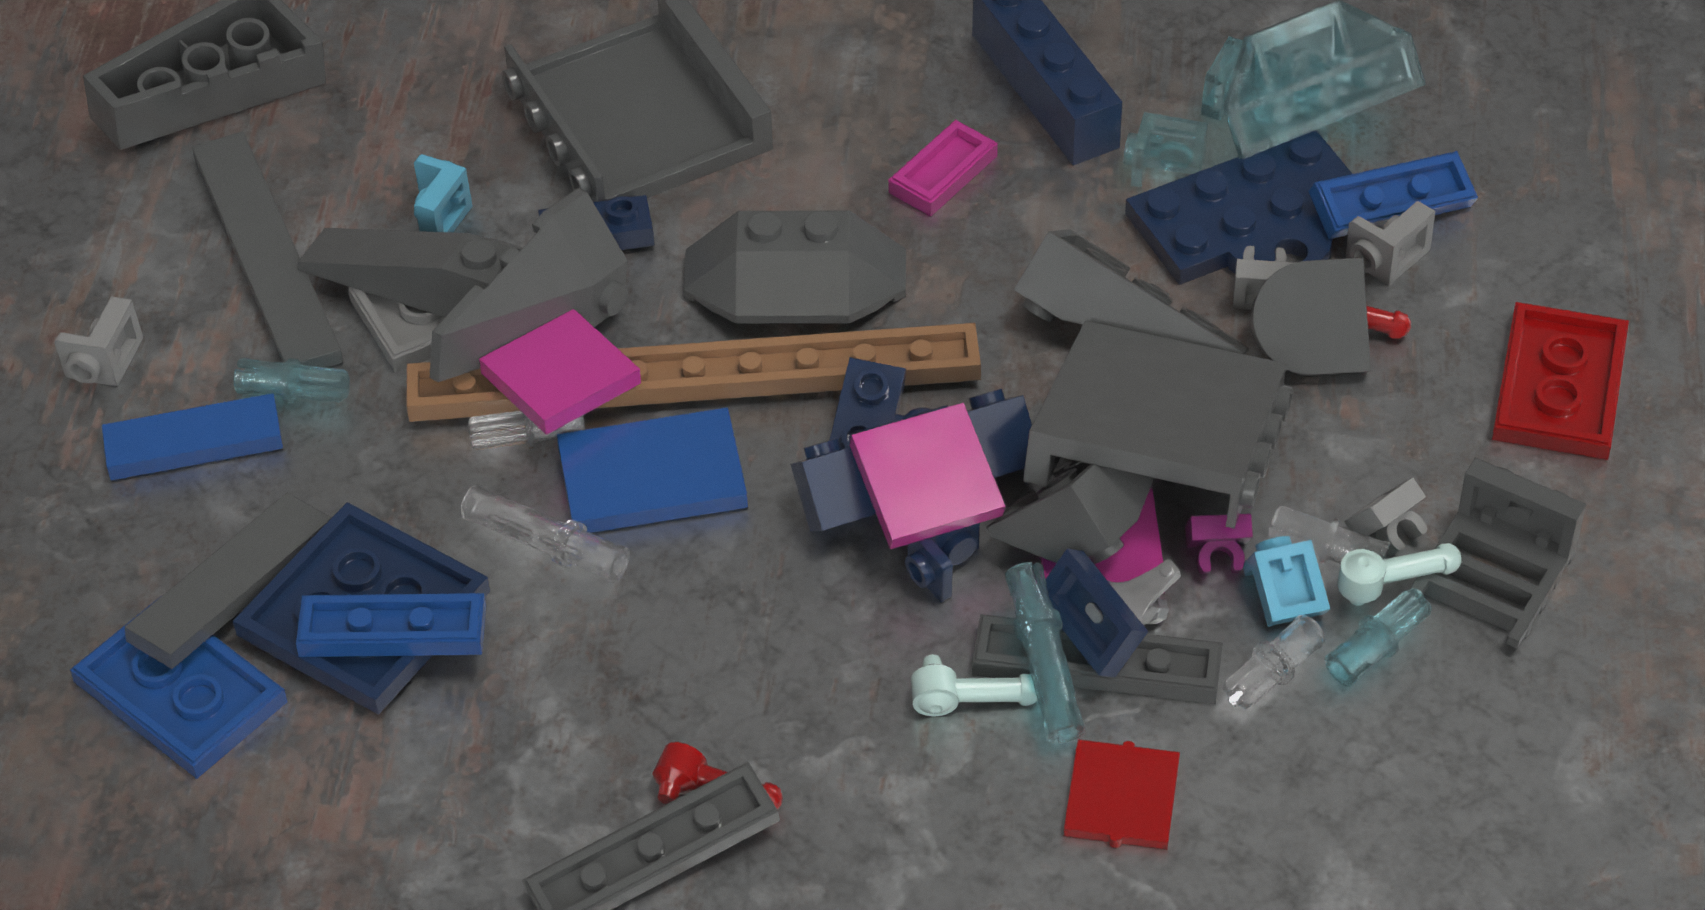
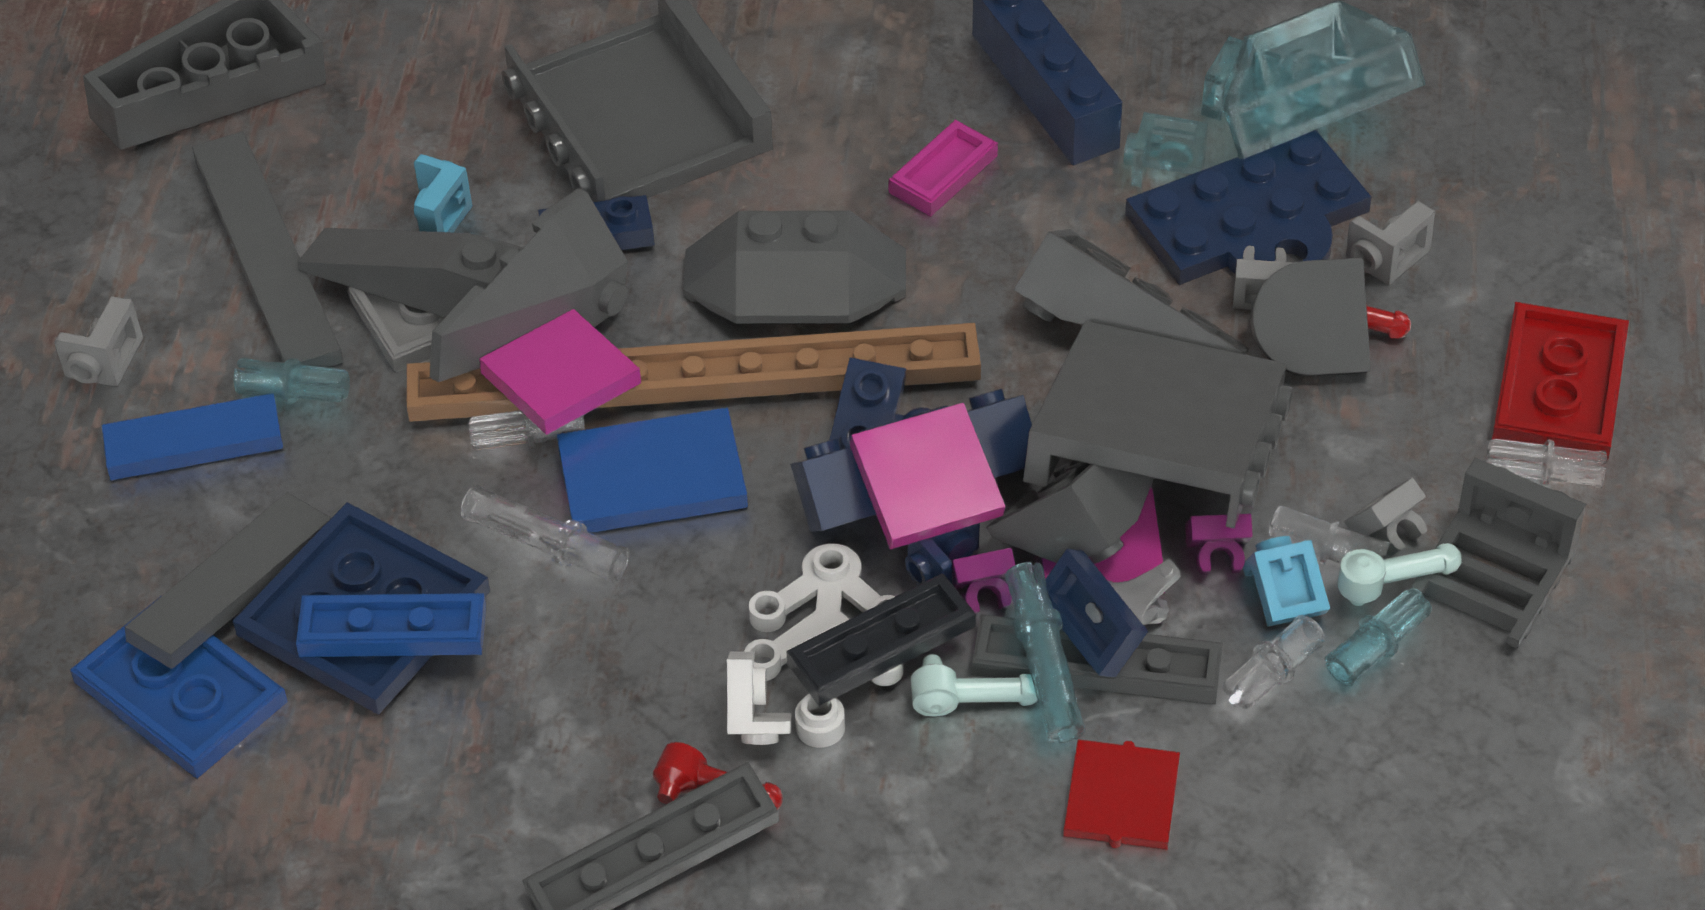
(744, 690): none -> white bracket
(830, 588): none -> white plant
(880, 639): none -> black tile
(982, 572): none -> magenta tile
(1390, 190): blue tile -> none
(1549, 462): none -> clear axle

